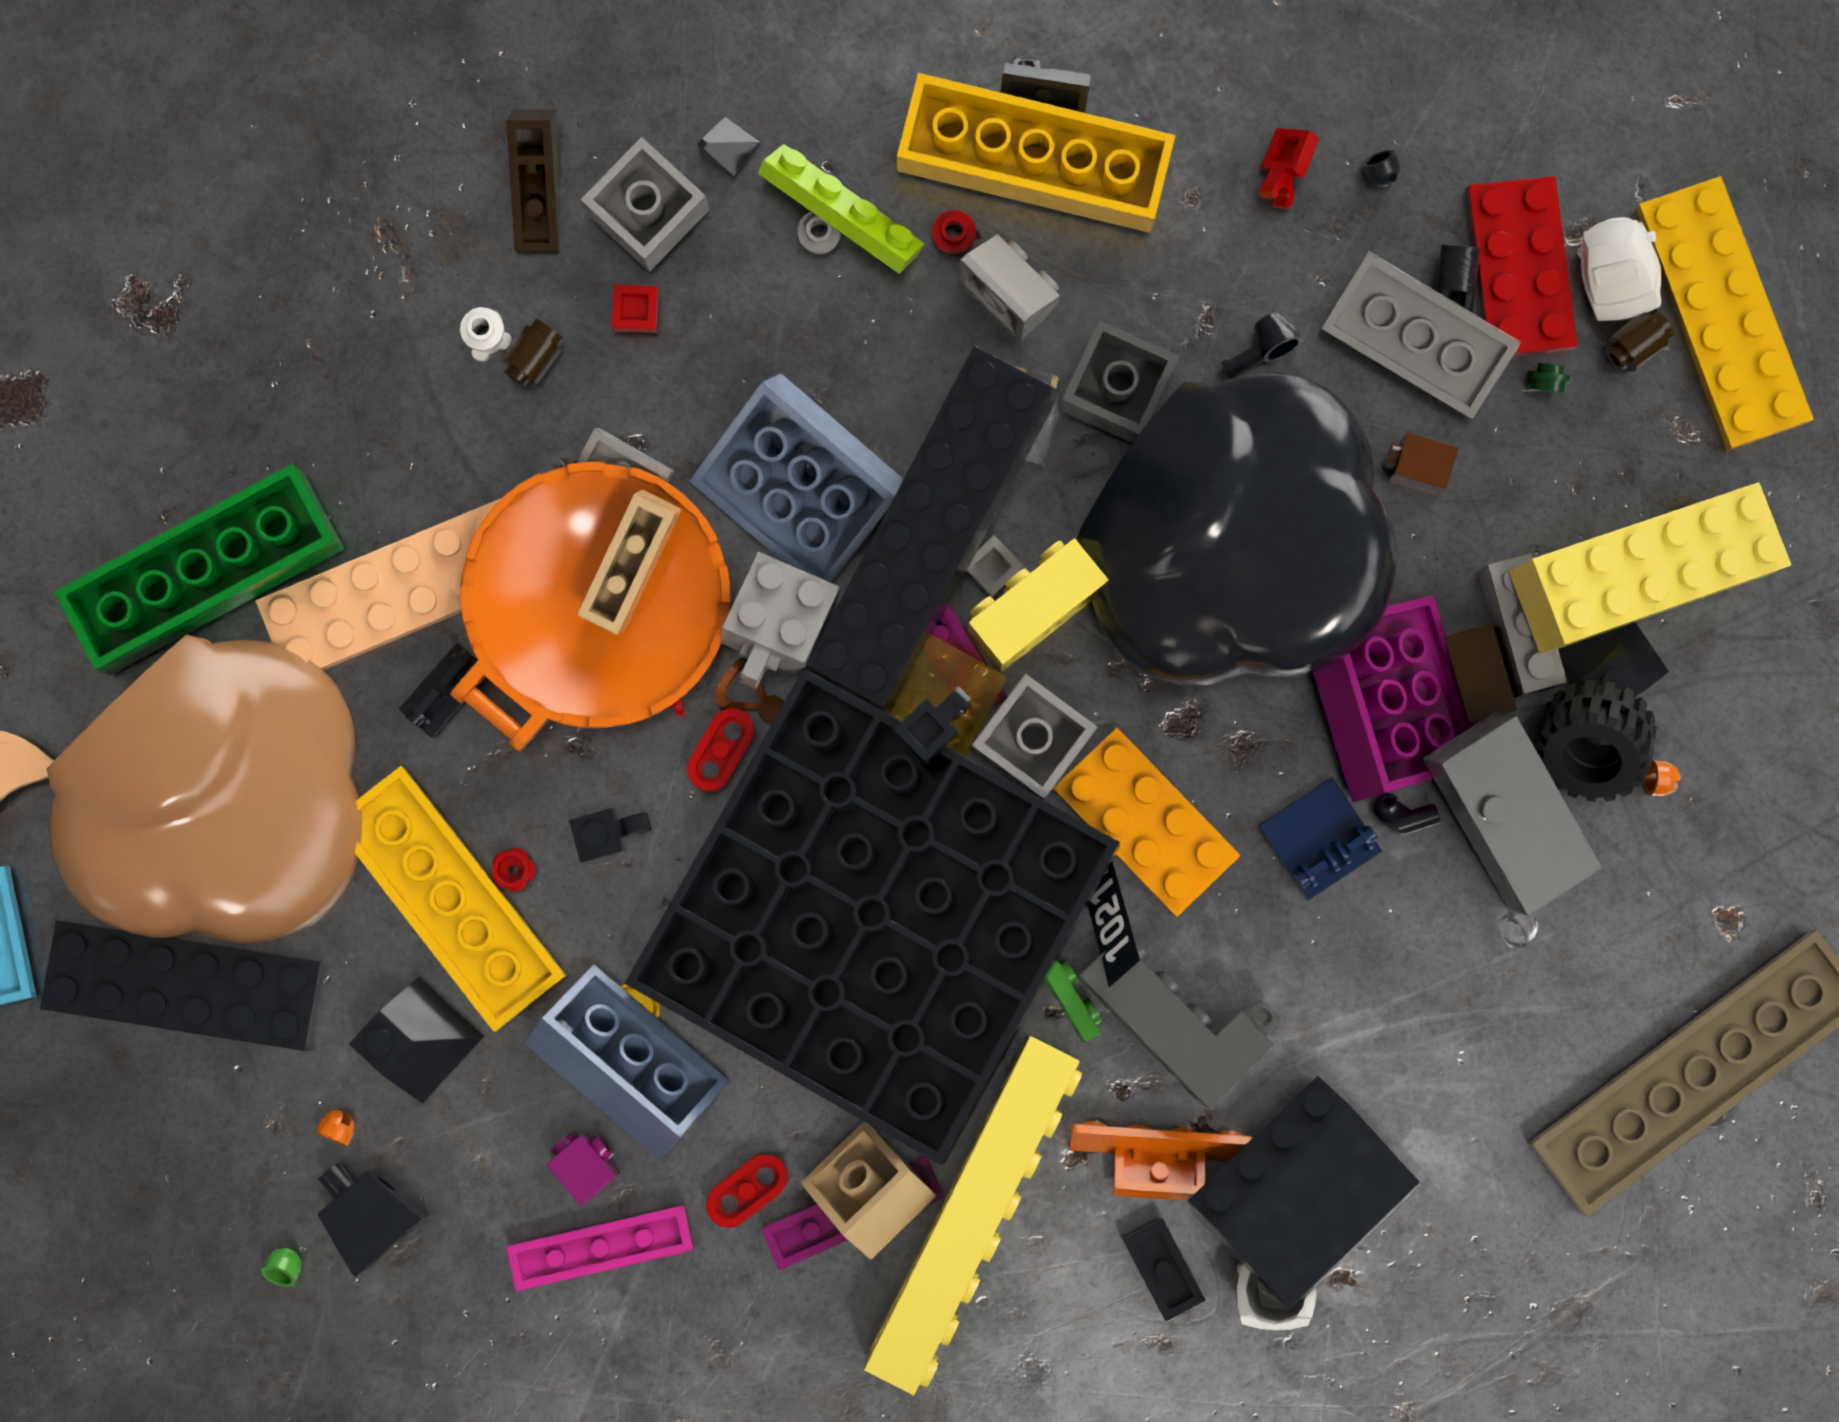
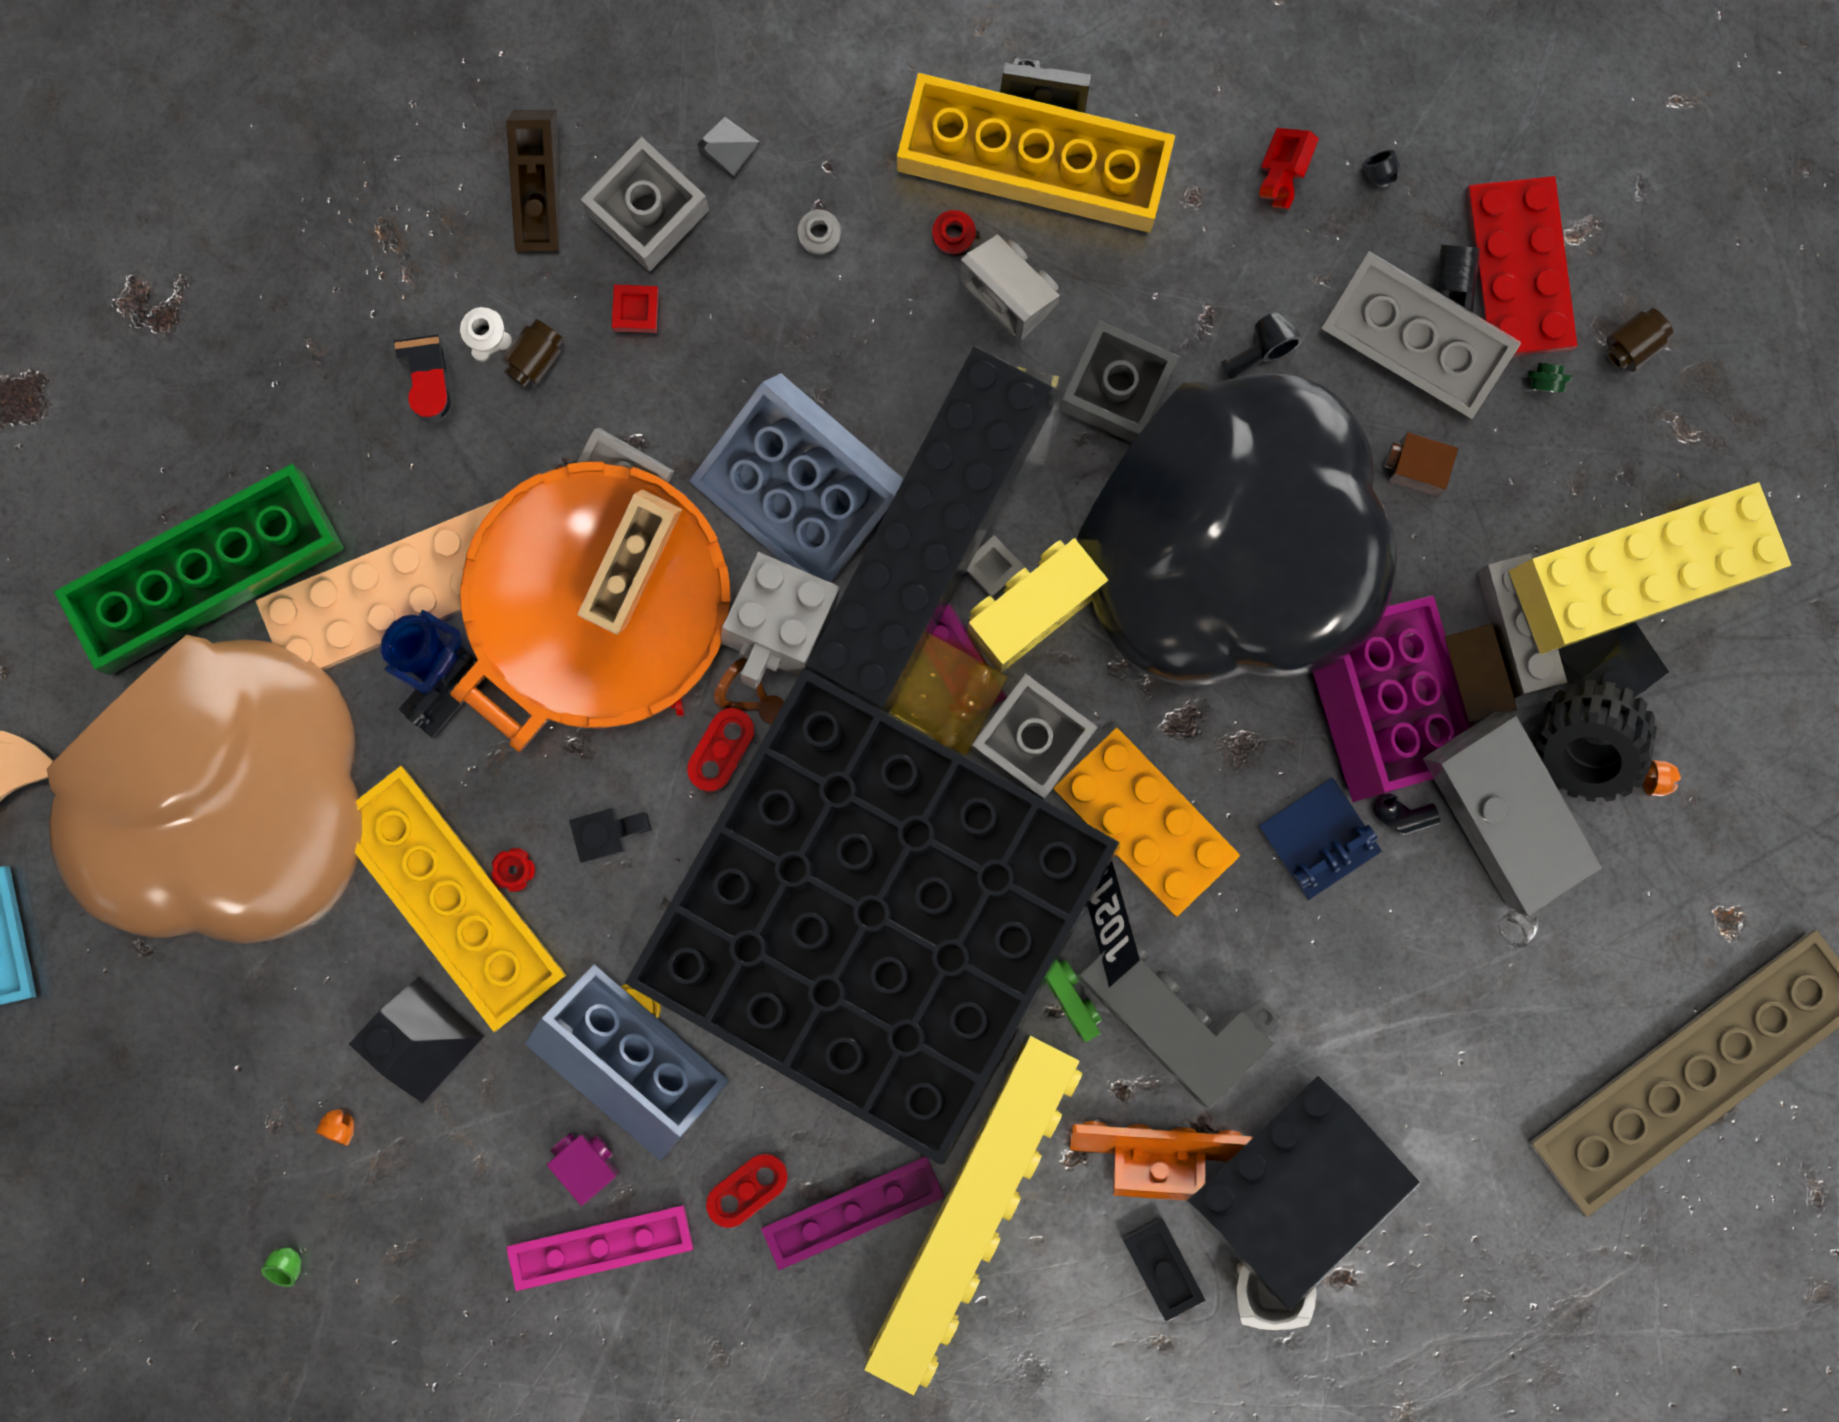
(182, 985): black plate -> none
(366, 1216): black torso -> none
(417, 649): none -> clear blue piece
(430, 389): none -> leg
(841, 208): lime plate -> none
(868, 1190): tan slope -> none
(930, 728): black plate -> none
(1620, 269): white helmet -> none
(1724, 314): yellow plate -> none

